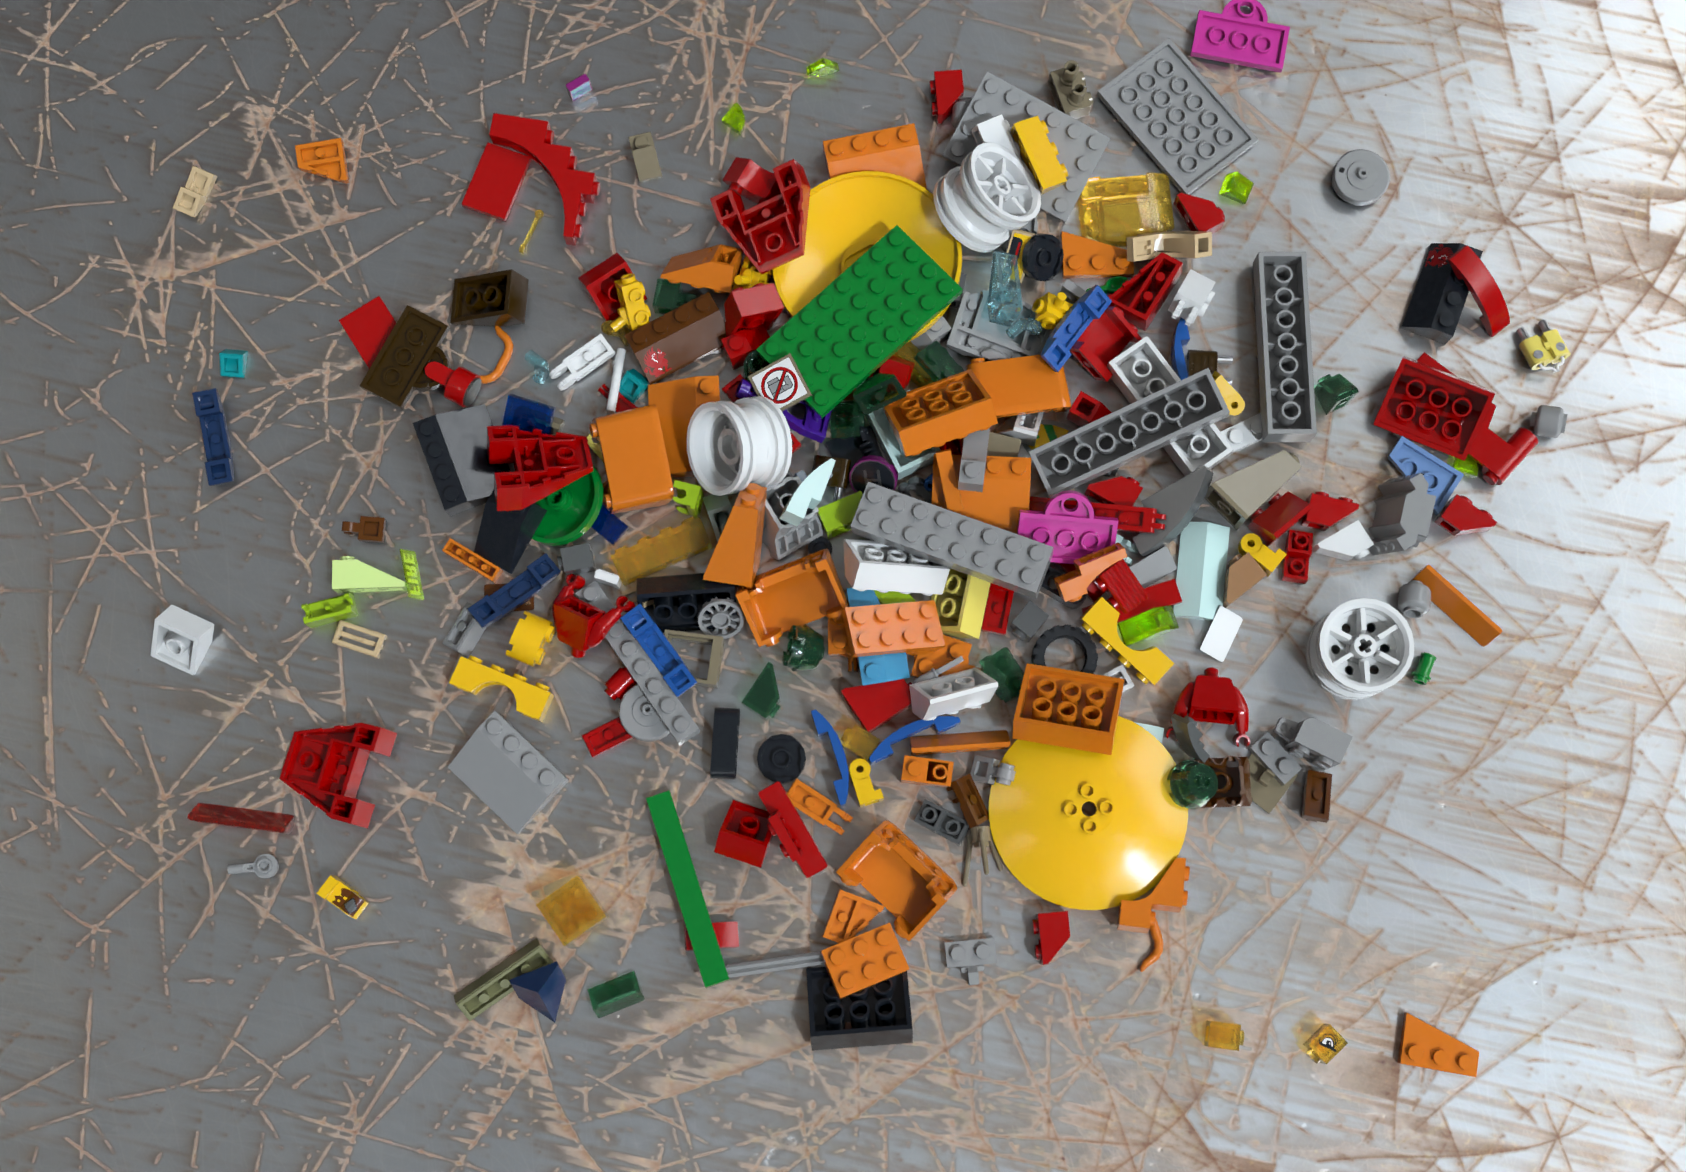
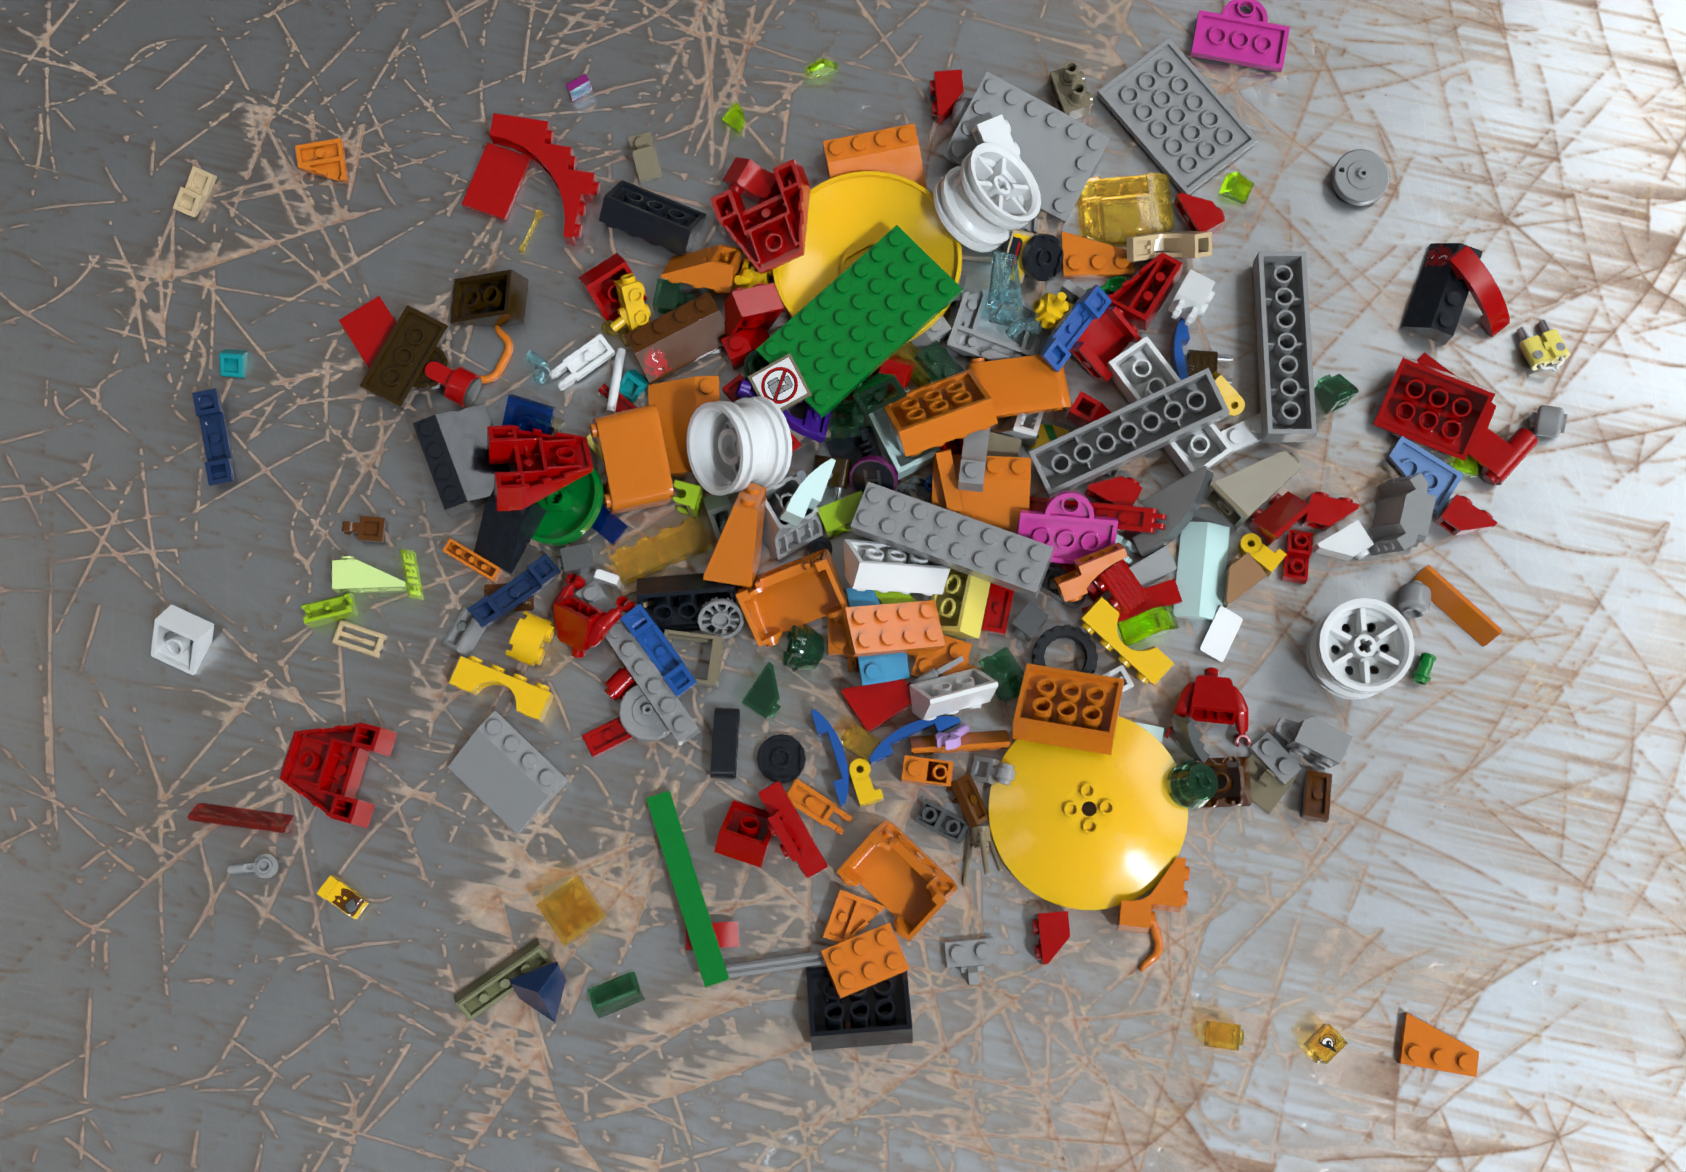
(651, 217): none -> black slope
(953, 739): none -> lavender bar
(1039, 153): yellow slope -> none

